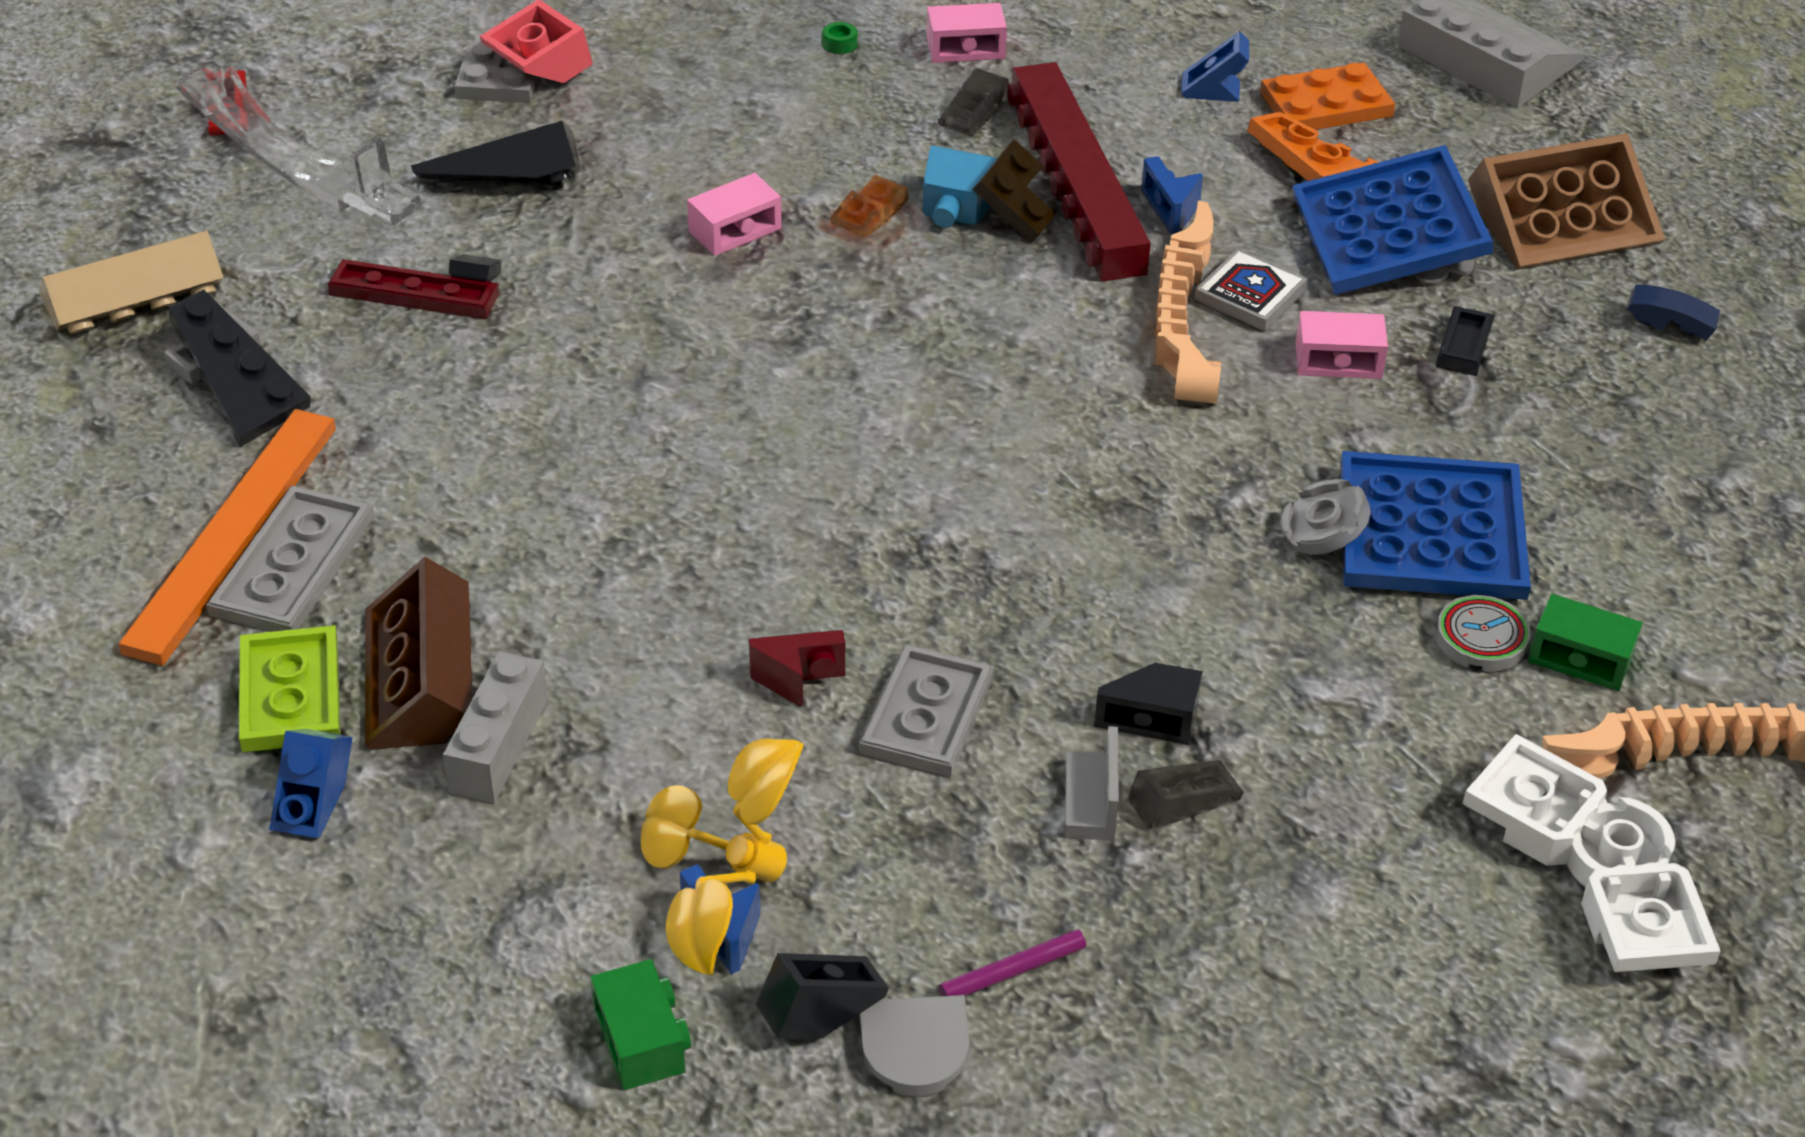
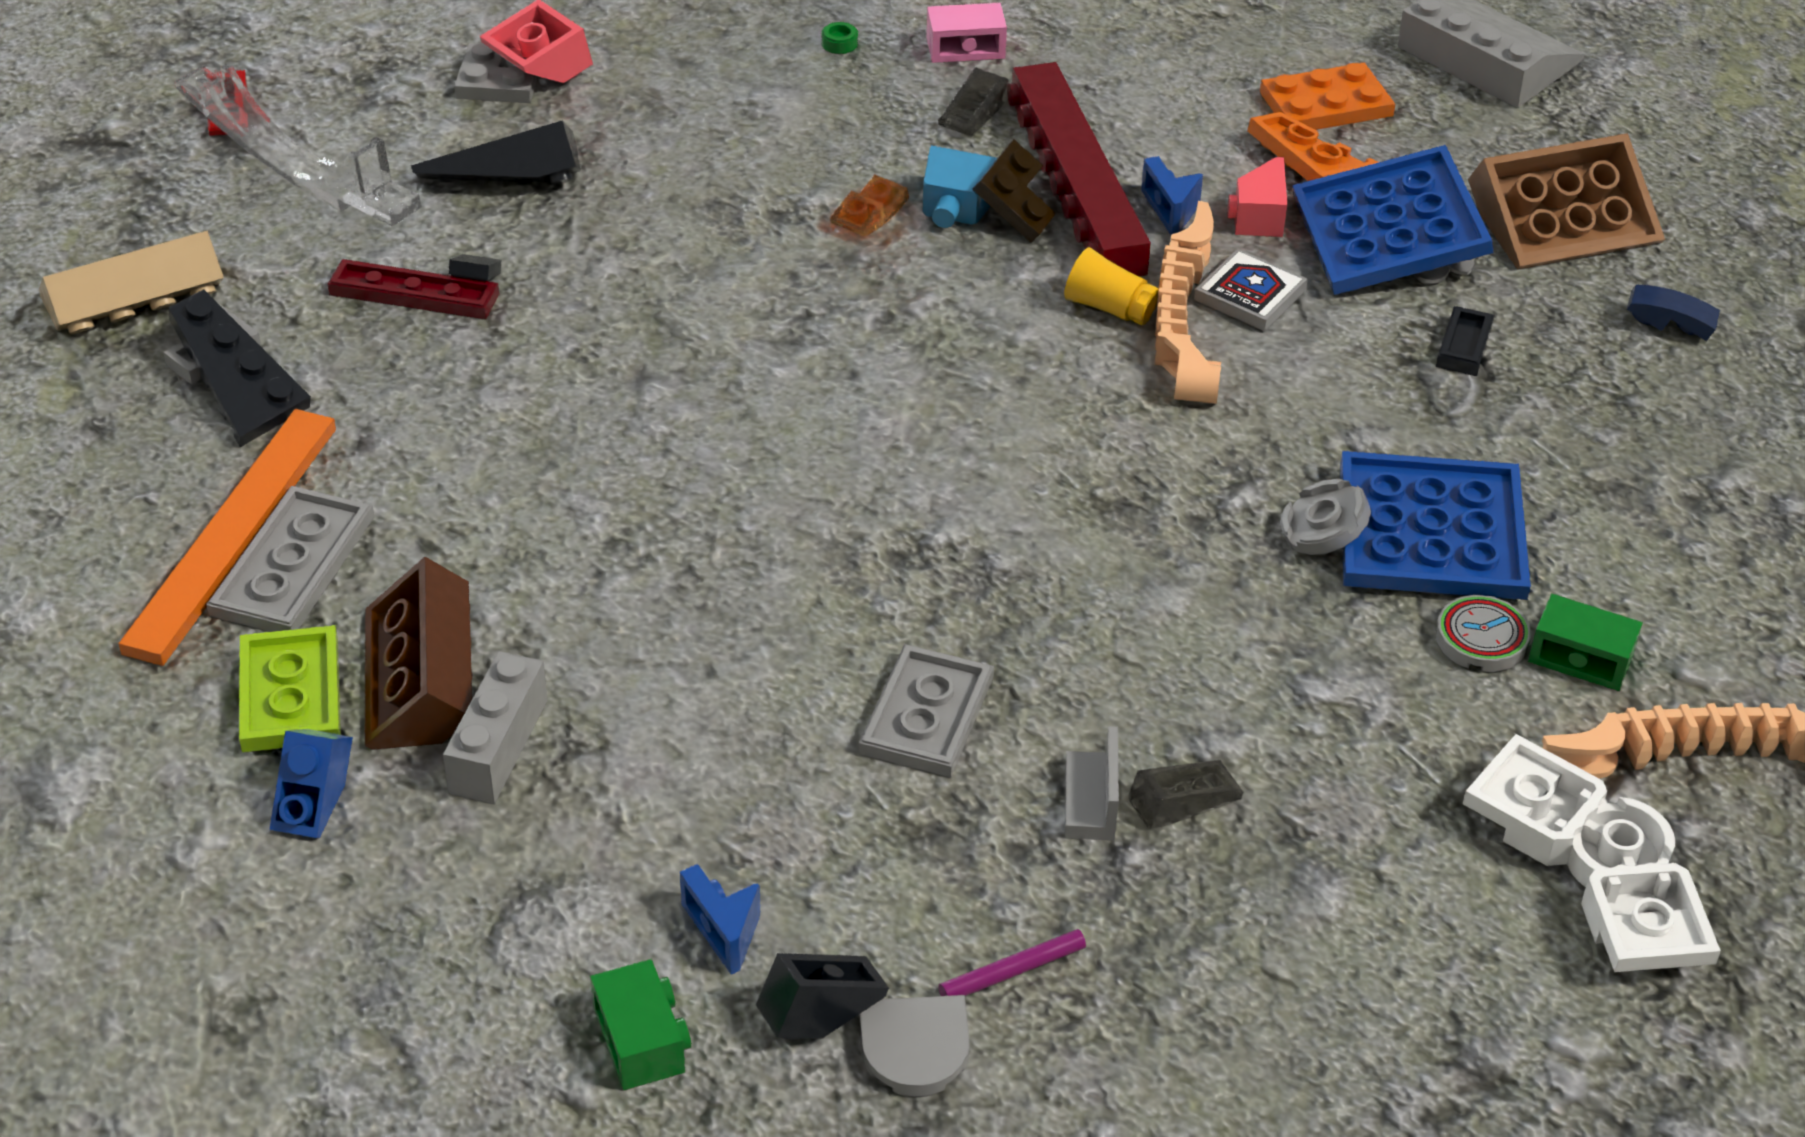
(703, 914): yellow plant -> none
(734, 214): bright pink brick -> none
(787, 660): dark red slope -> none
(1110, 288): none -> yellow plant
(1151, 703): black slope -> none
(1215, 73): blue slope -> none
(1260, 201): none -> coral slope
(1341, 344): bright pink brick -> none

